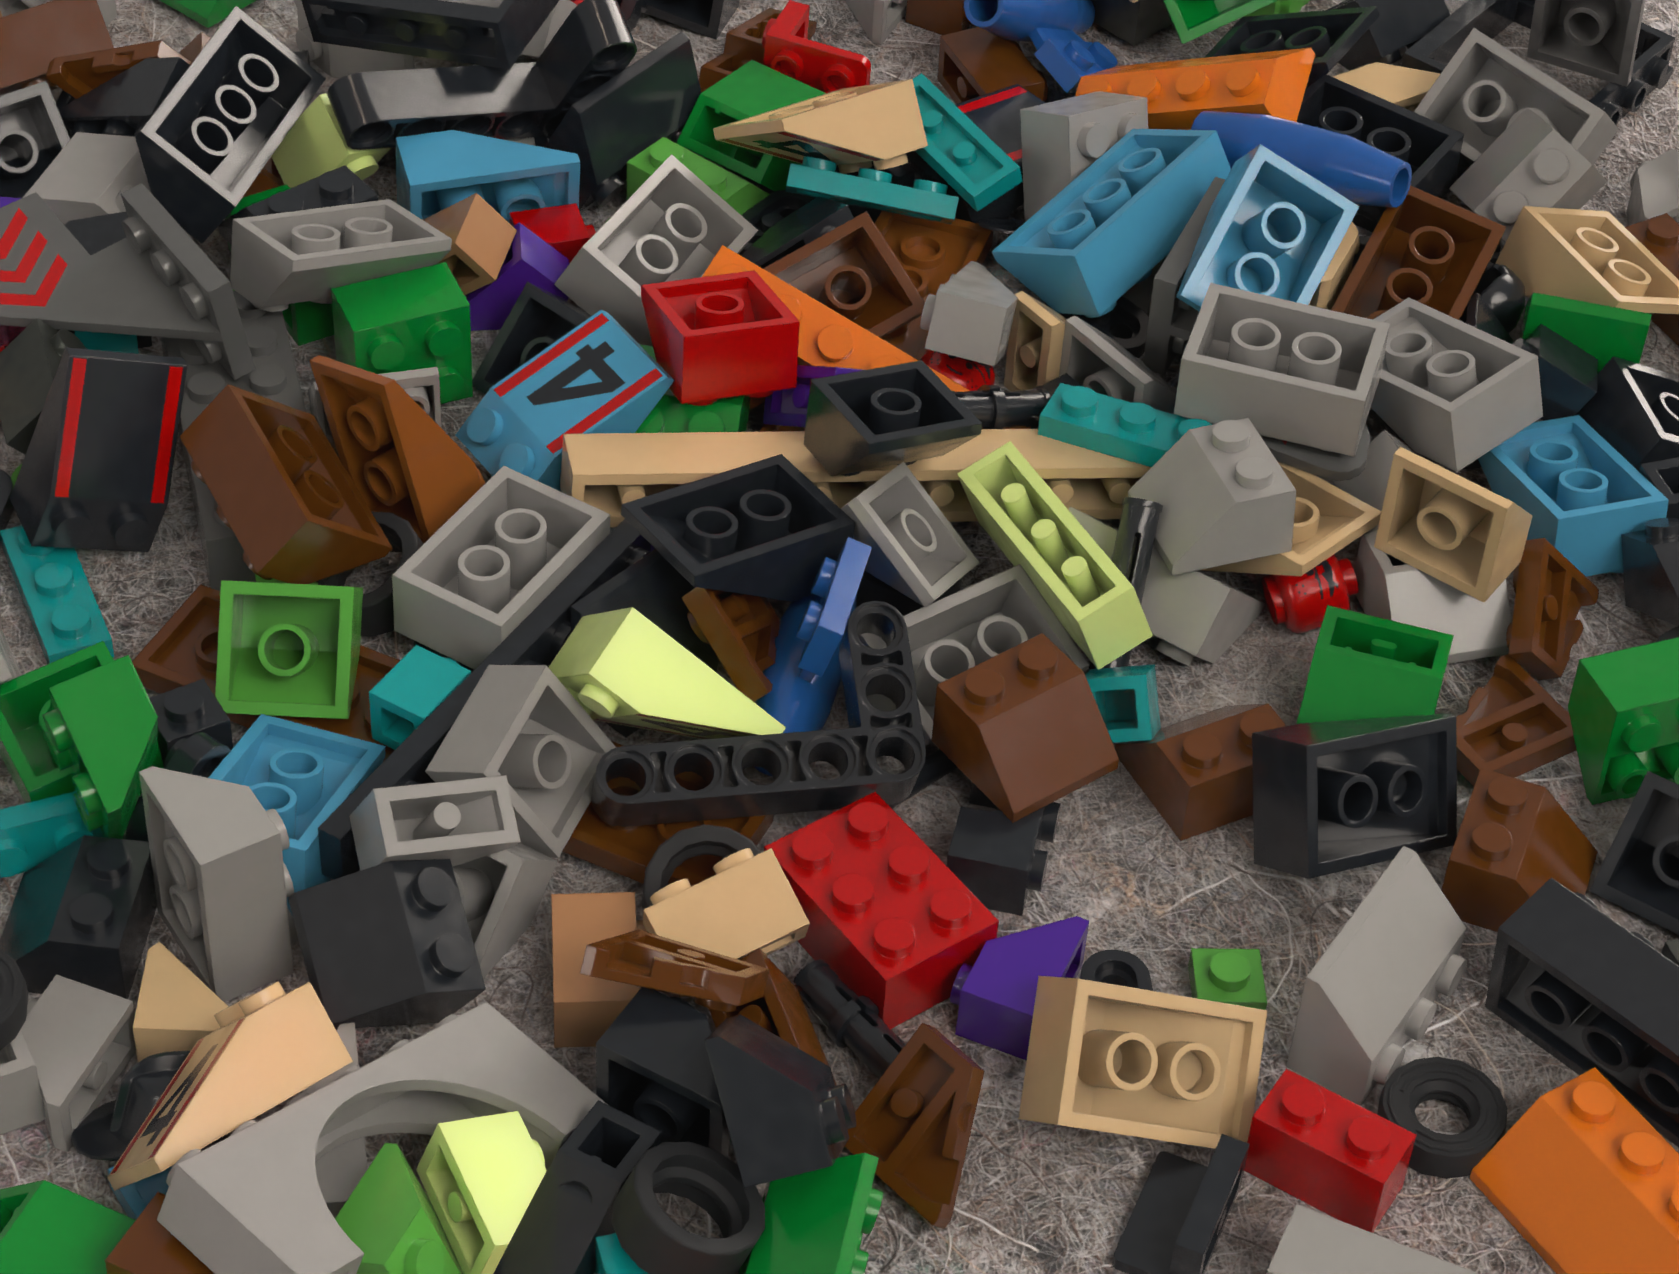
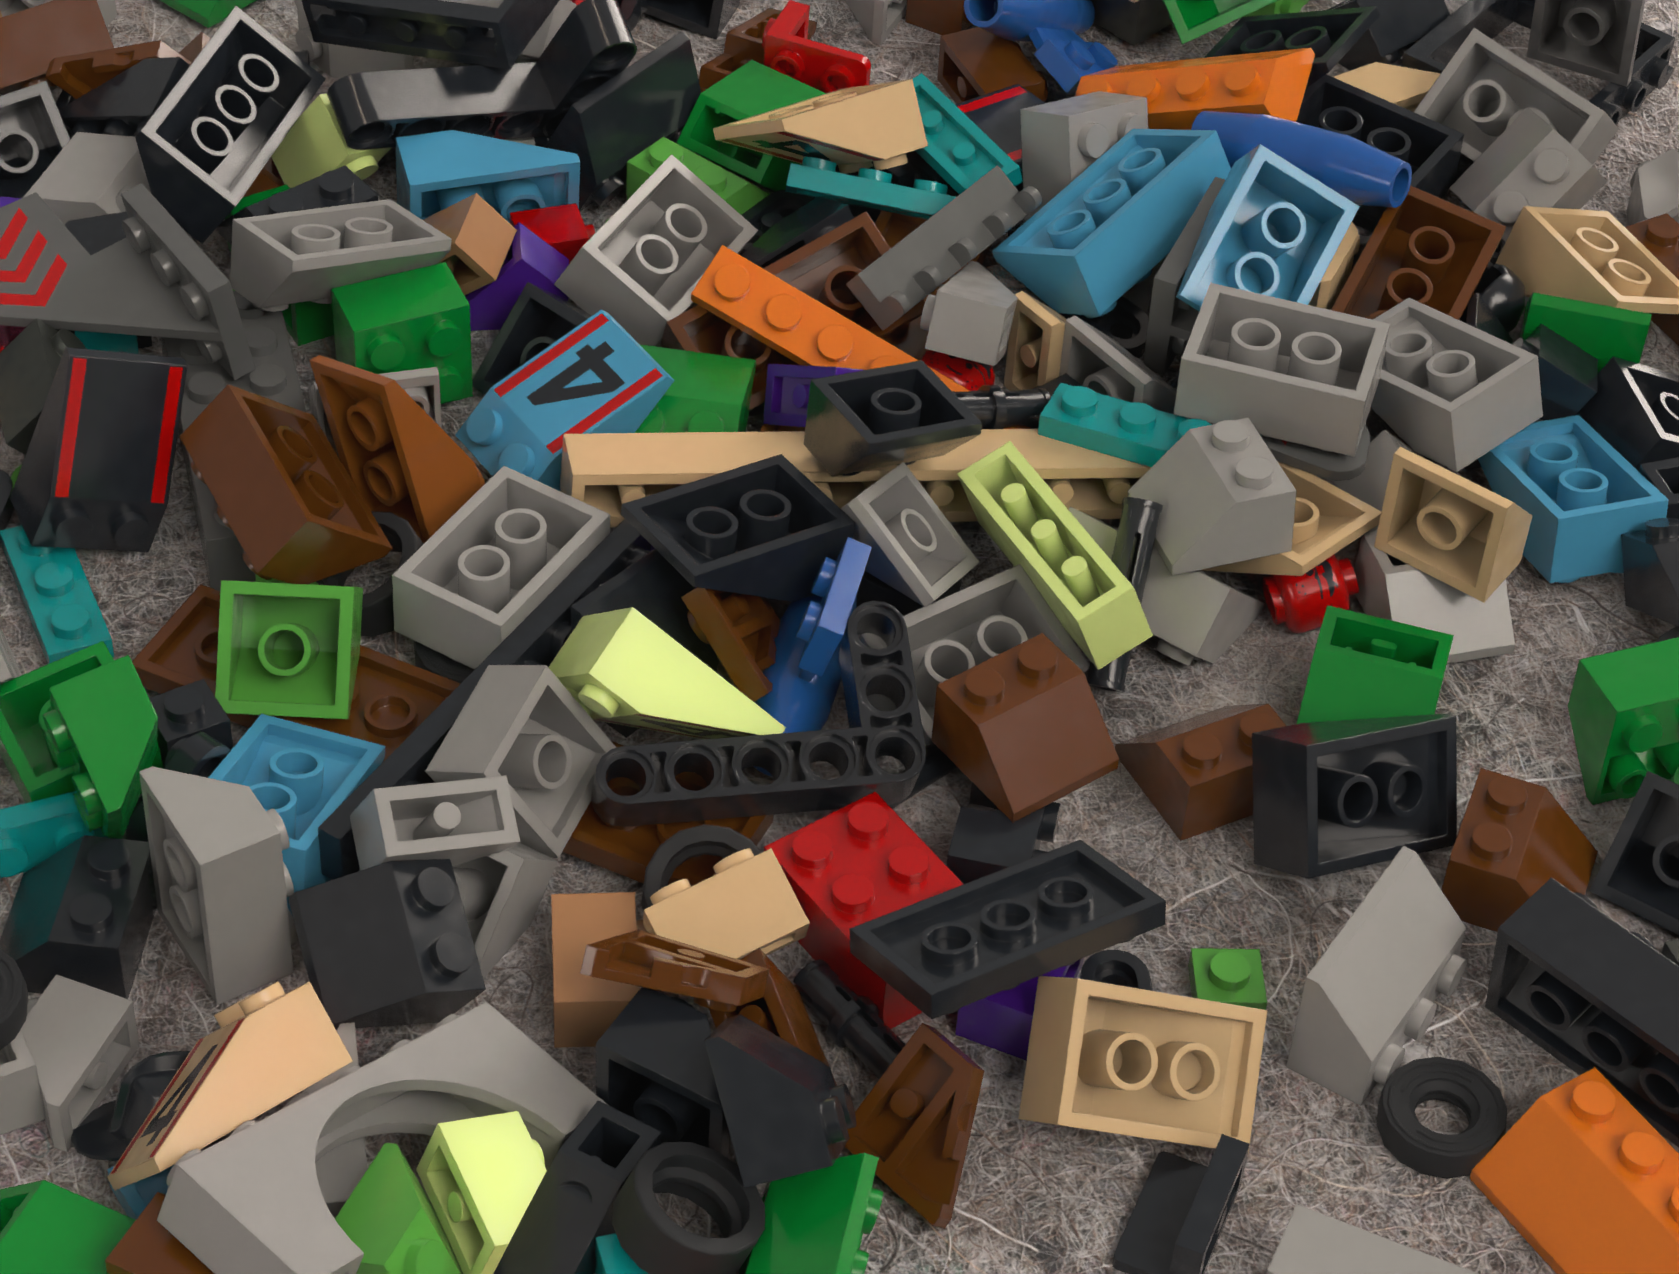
(172, 1006): tan slope -> none
(411, 694): teal brick -> none
(722, 336): red slope -> none
(942, 246): none -> dark grey hinge
(1006, 928): none -> black plate
(1127, 701): teal brick -> none
(1328, 1151): red brick -> none
(1511, 725): reddish brown wing -> none
(1545, 609): reddish brown wing -> none

